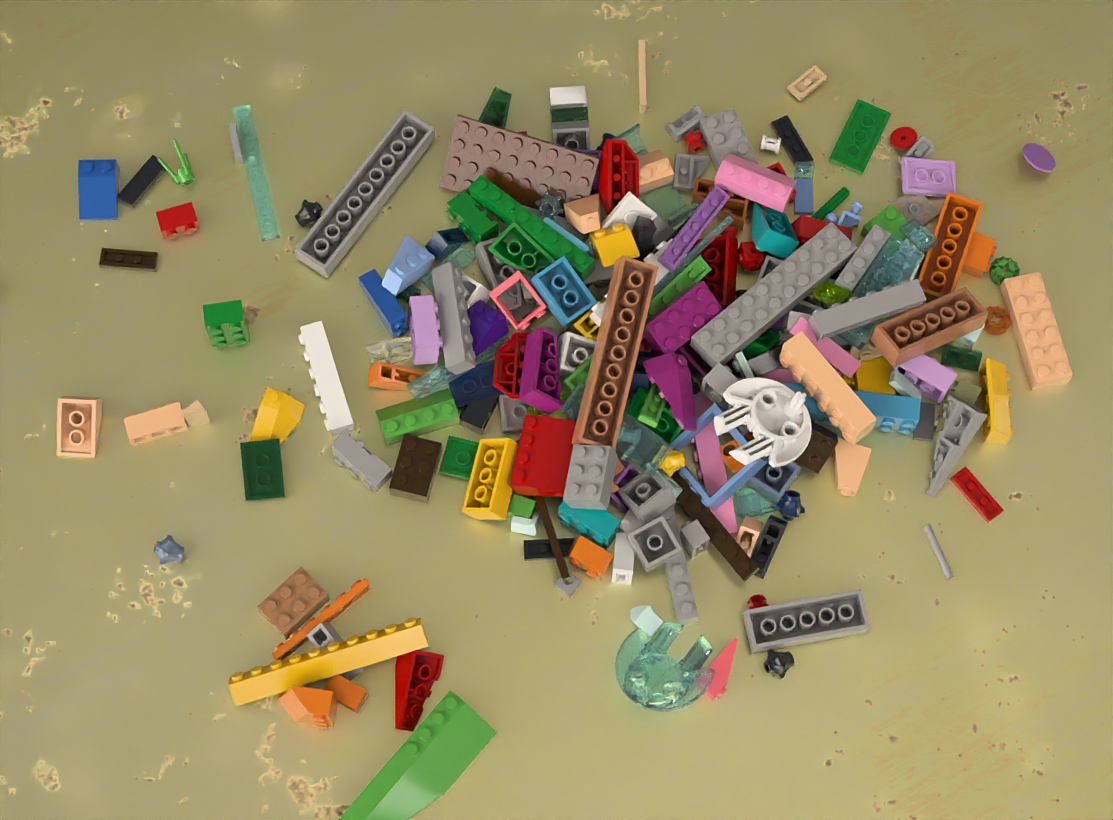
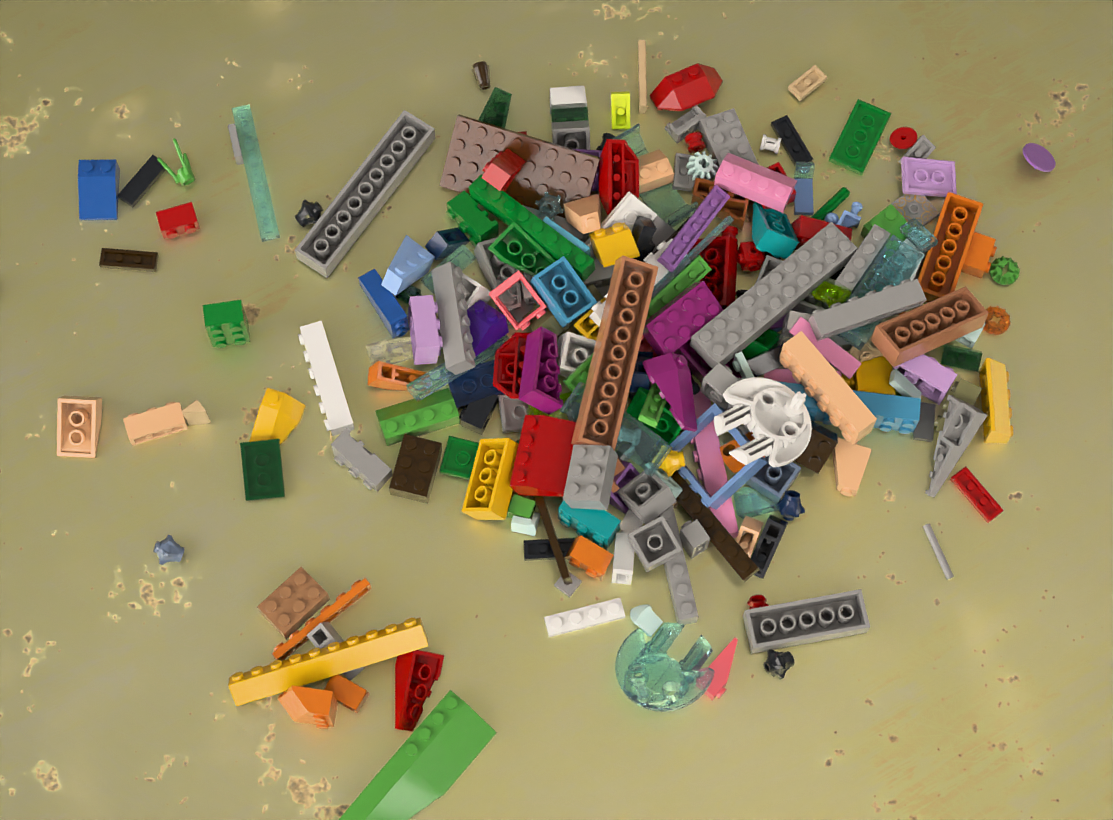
(482, 74): none -> dark brown cone
(502, 169): none -> red wedge
(584, 617): none -> white plate
(620, 110): none -> neon yellow slope
(686, 88): none -> red wedge
(702, 166): none -> light aqua gear
(1036, 331): light nougat brick -> none

